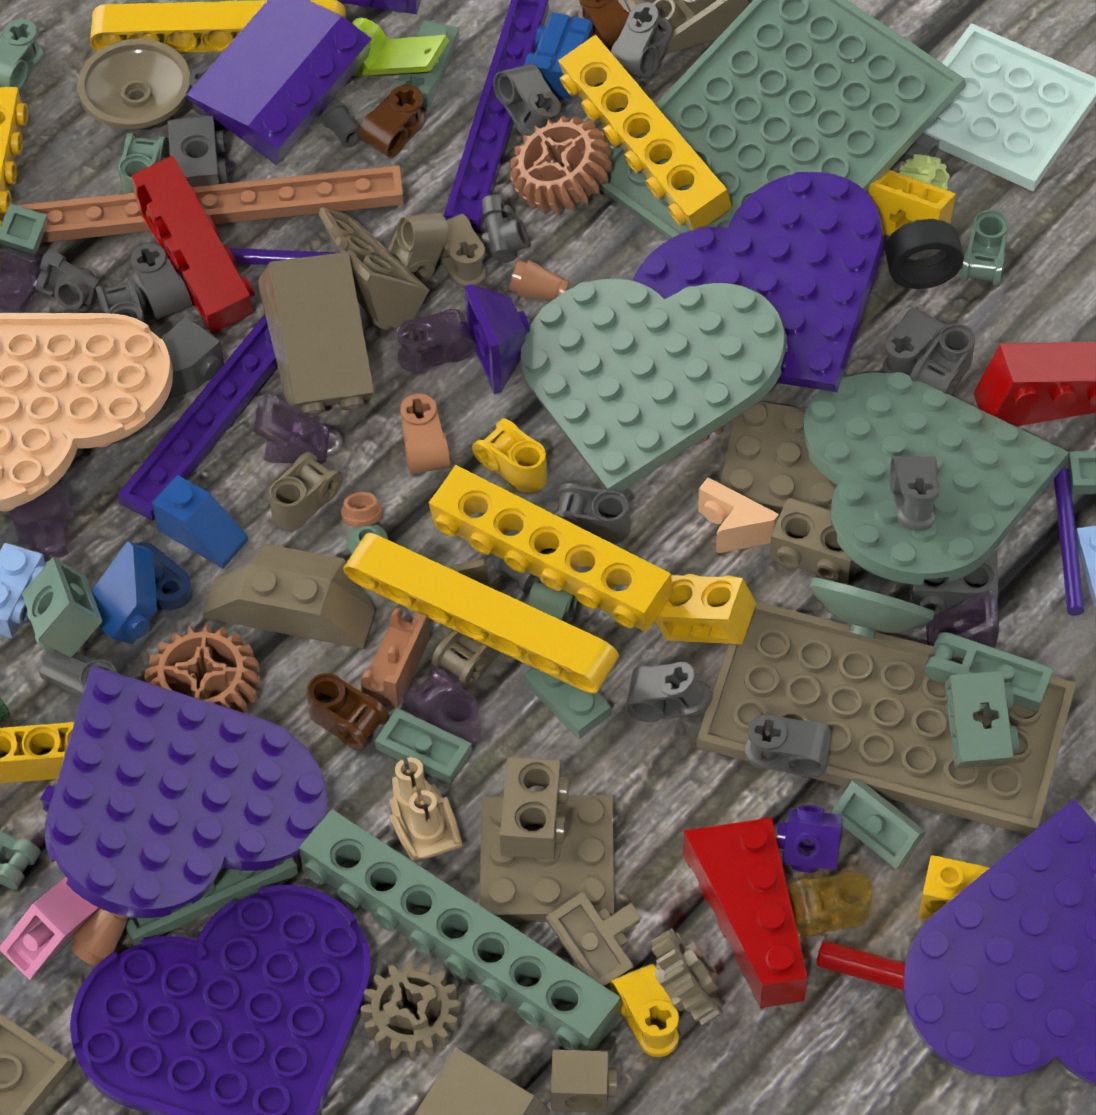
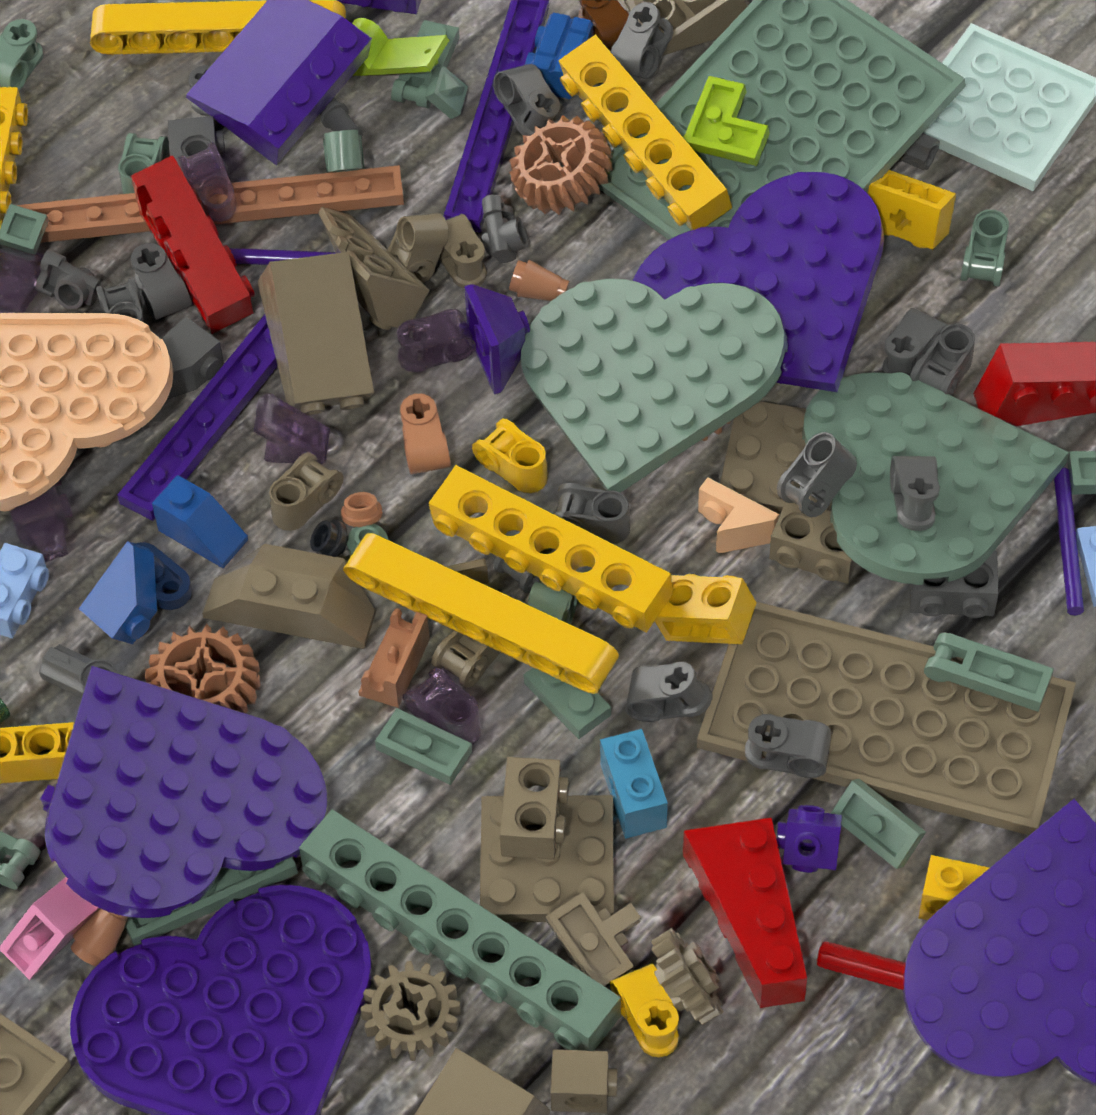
(61, 608): sand green brick -> none
(133, 83): dark tan dish -> none
(209, 177): none -> piece
(329, 538): none -> black plate
(343, 151): none -> sand green piece
(350, 715): reddish brown piece -> none
(393, 121): reddish brown piece -> none
(421, 814): tan connector -> none
(446, 92): none -> sand green tile
(633, 783): none -> dark azure brick
(718, 131): none -> lime plate
(819, 471): none -> dark grey piece
(826, 903): clear yellow piece -> none
(869, 610): sand green dish -> none
(922, 236): black tyre -> none
(927, 170): yellowish green gear -> none
(970, 741): sand green brick -> none
(972, 619): clear purple slope -> none

